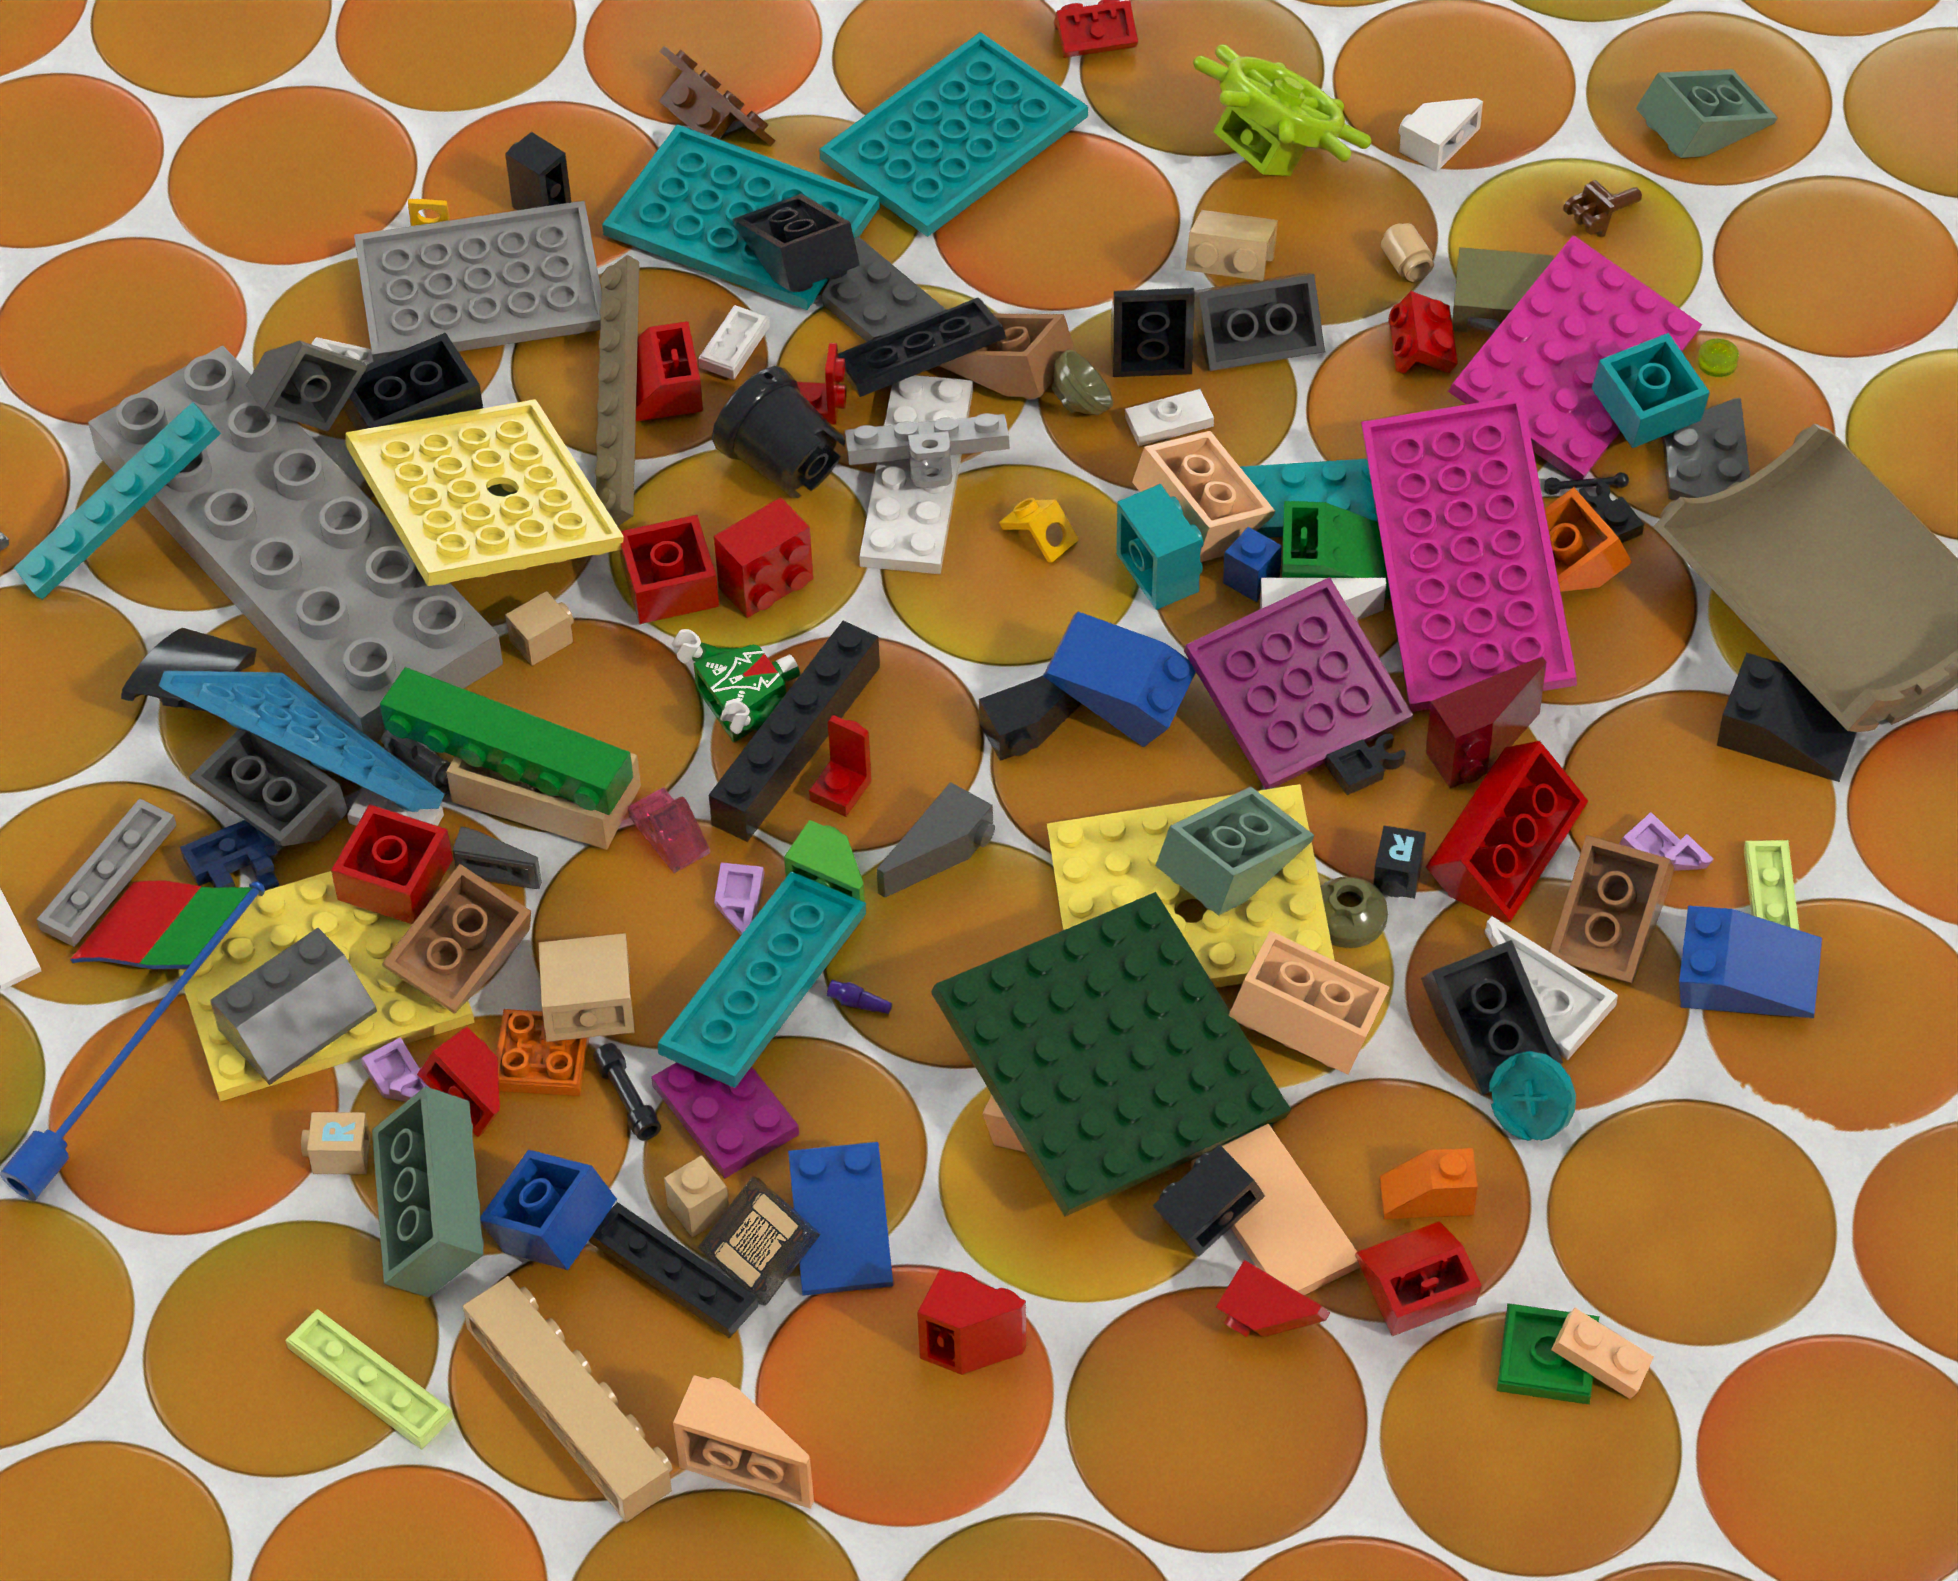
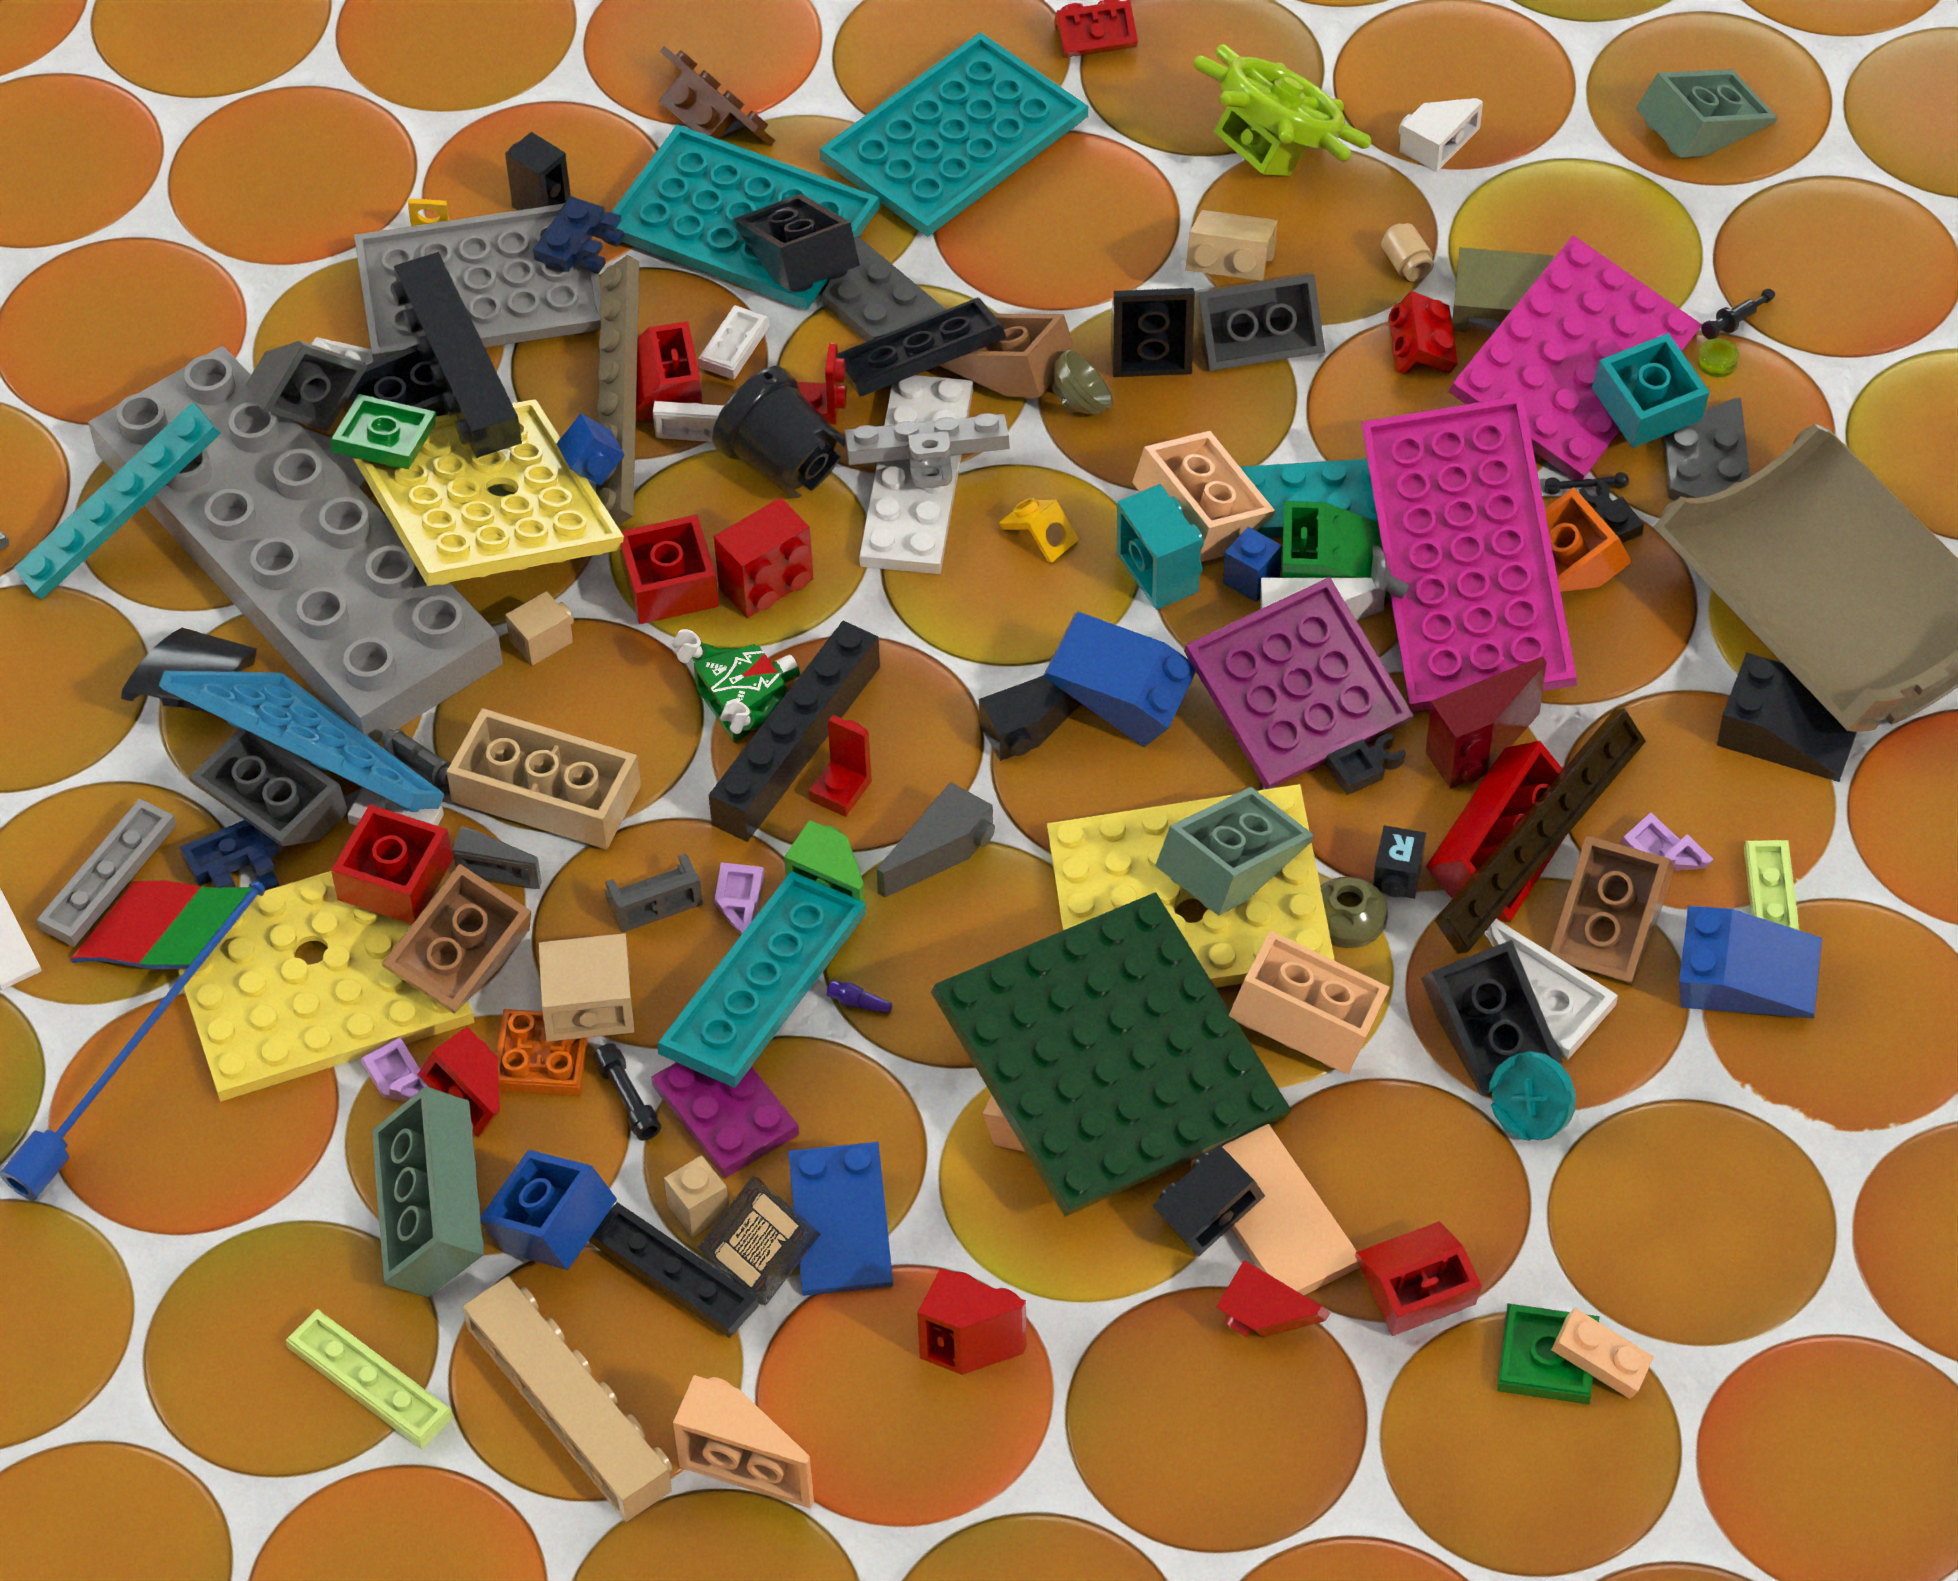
(292, 1006): slope -> none
(337, 1143): tan brick -> none
(383, 432): none -> green plate
(456, 355): none -> black brick
(507, 741): green brick -> none
(570, 236): none -> dark blue plate
(590, 449): none -> blue brick
(655, 896): none -> dark grey hinge
(670, 828): clear pink slope -> none
(685, 420): none -> white plate
(1169, 417): white plate -> none
(1382, 575): none -> dark grey bar
(1431, 1185): orange slope -> none
(1539, 831): none -> dark brown tile
(1597, 204): reddish brown arm -> none
(1729, 319): none -> black piece

